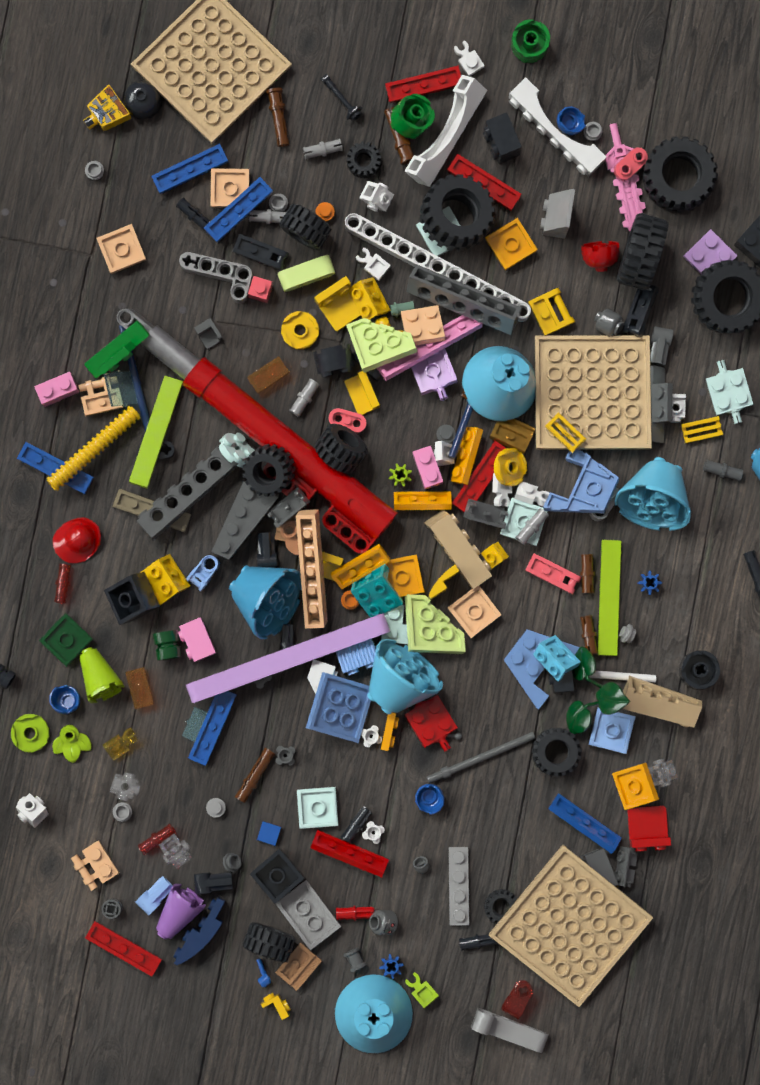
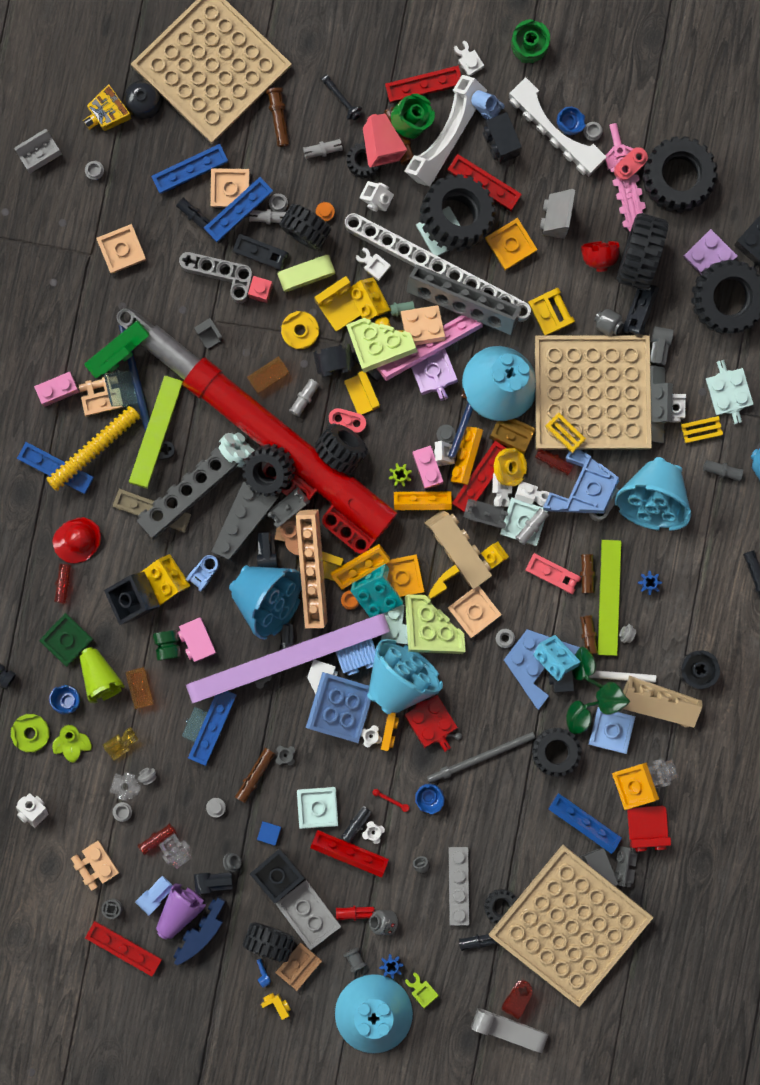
(37, 151): none -> light grey bracket
(147, 776): none -> light grey plate
(382, 141): none -> coral slope
(404, 807): none -> red hinge
(486, 104): none -> light blue piece
(509, 633): none -> light grey plate
(554, 461): none -> clear red pin

